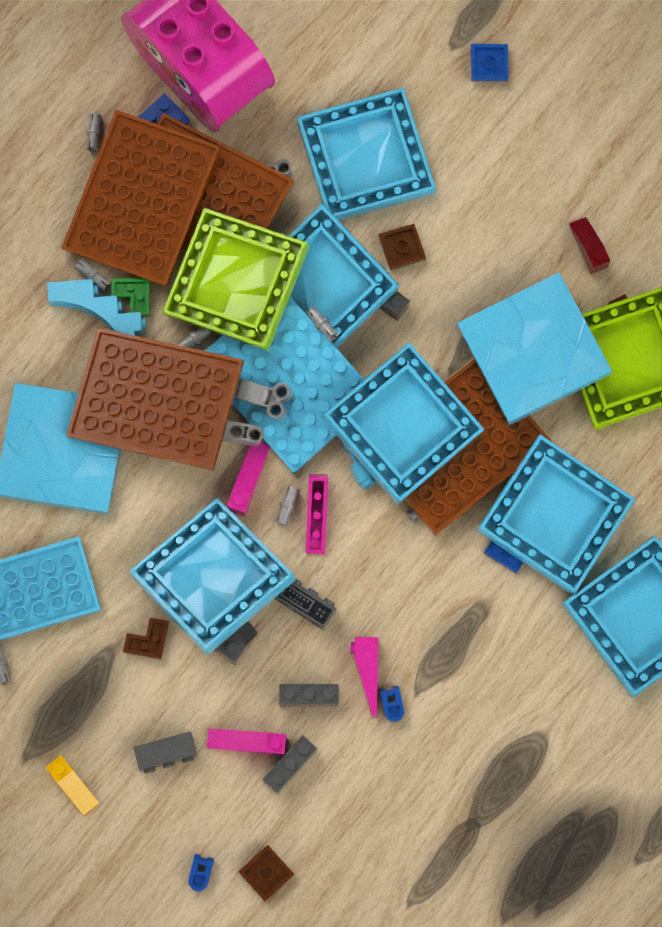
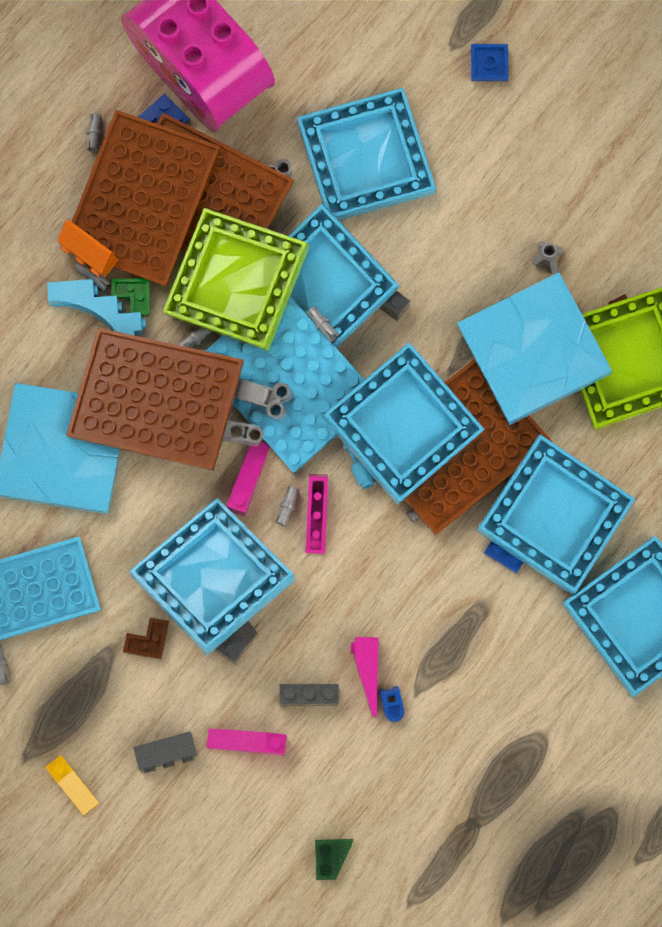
(86, 249): none -> orange slope
(199, 880): blue plate -> none
(266, 873): reddish brown plate -> none
(290, 764): dark grey brick -> none
(307, 604): brick -> none
(330, 857): none -> clear green wing
(402, 247): reddish brown plate -> none
(548, 256): none -> light grey rock
(590, 245): dark red slope -> none

